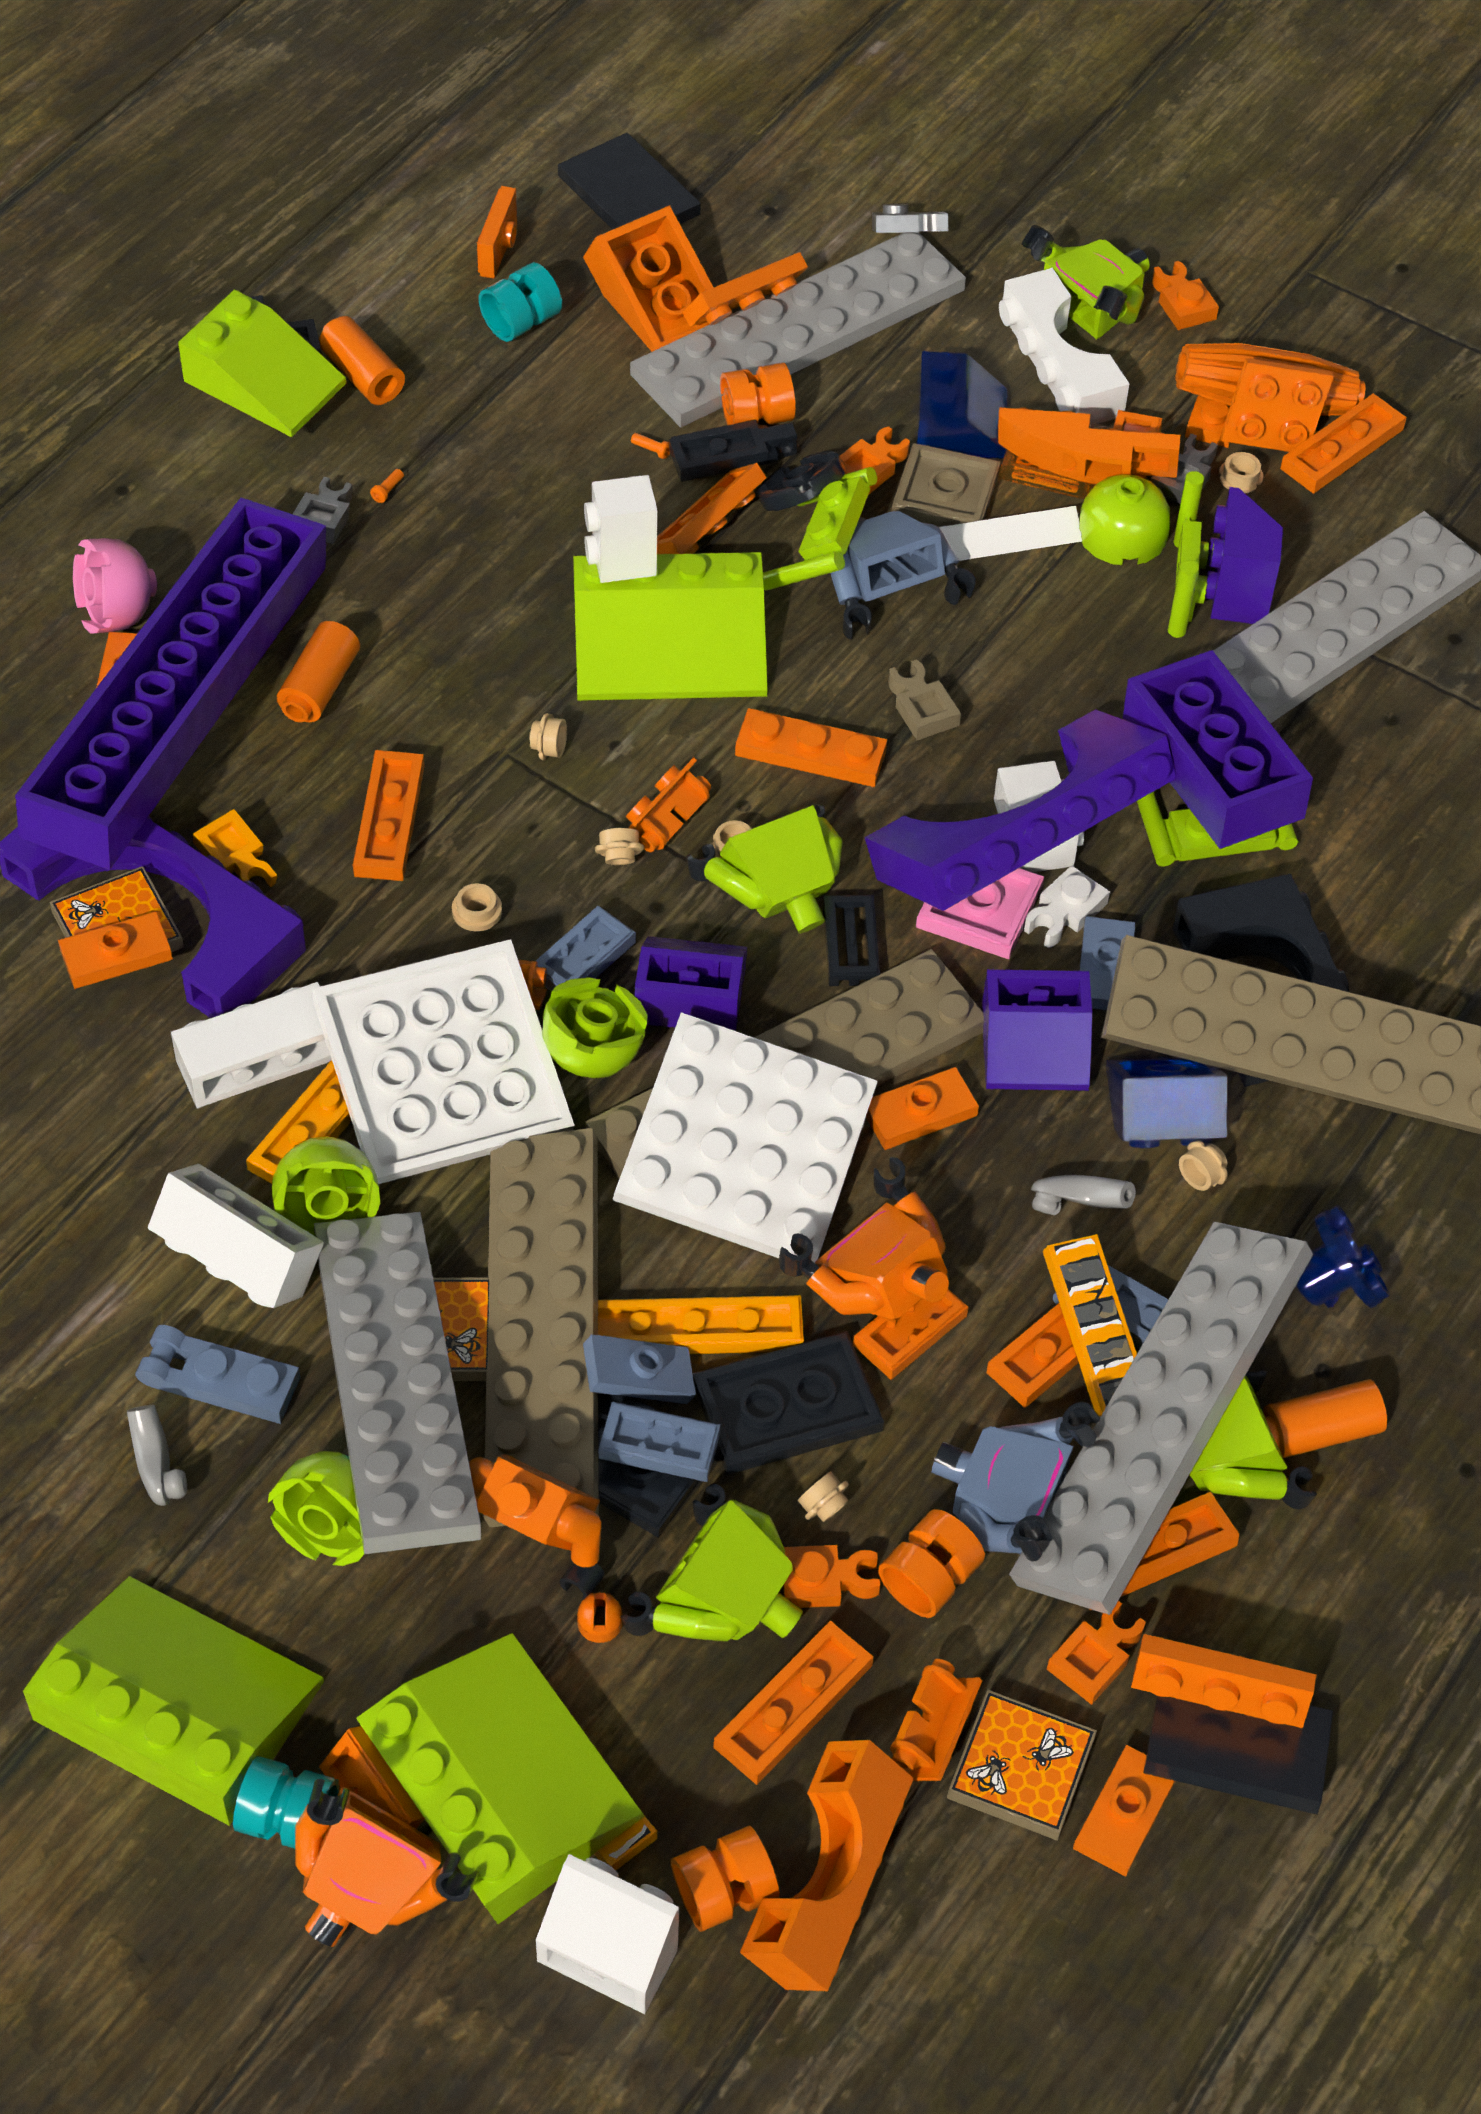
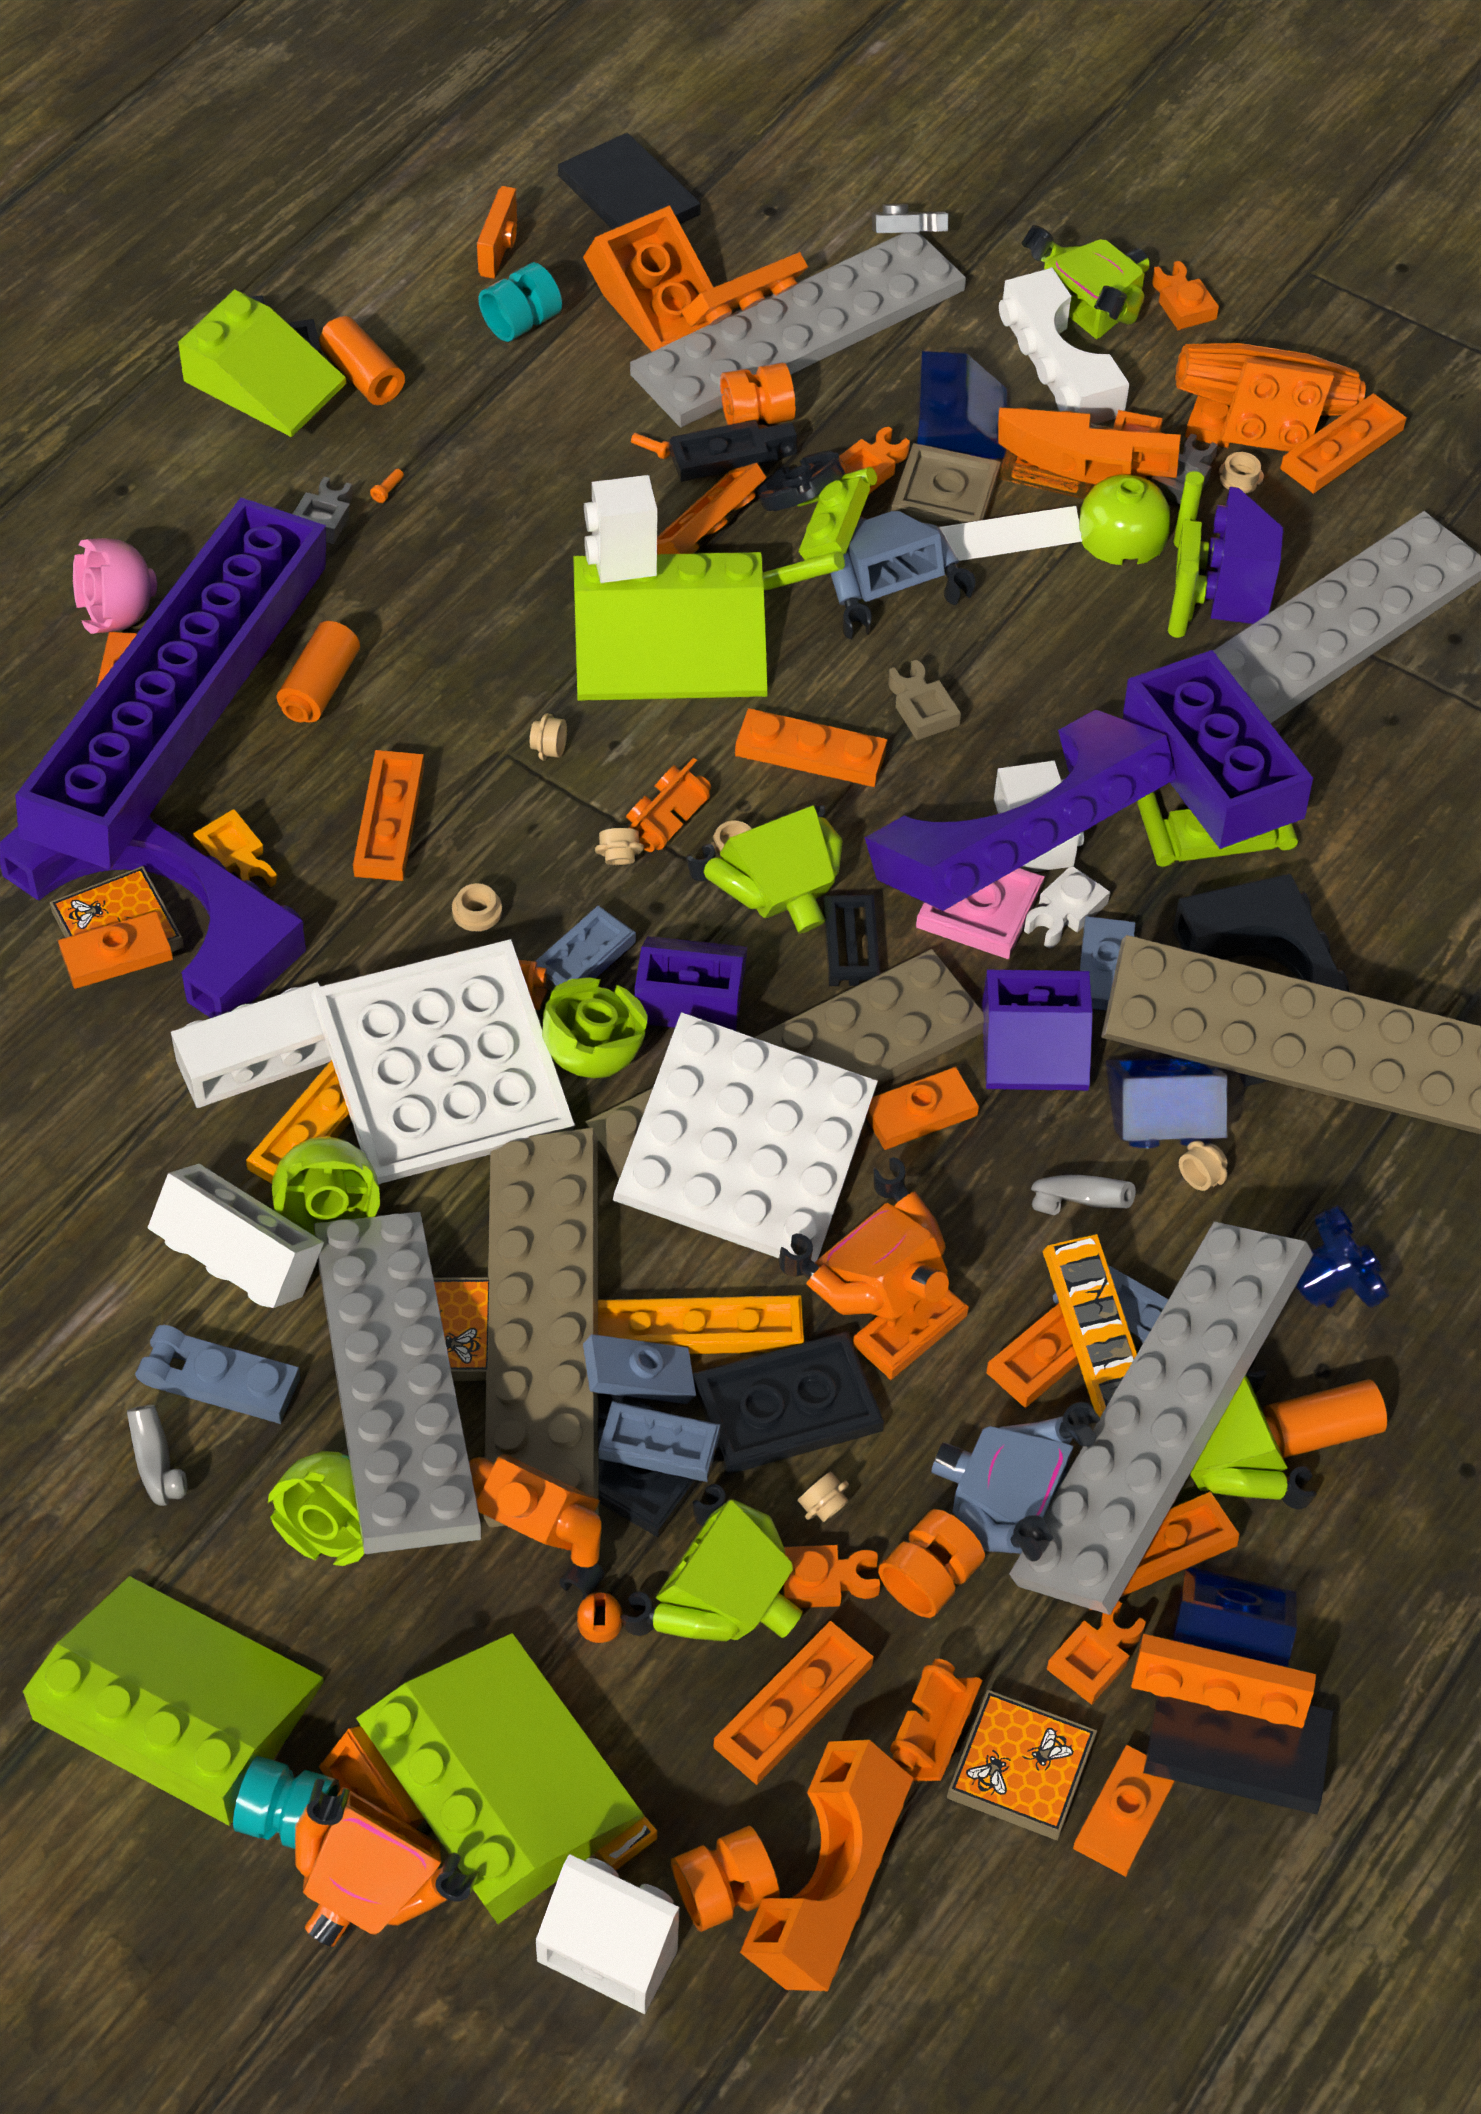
(1236, 1616): none -> clear blue slope

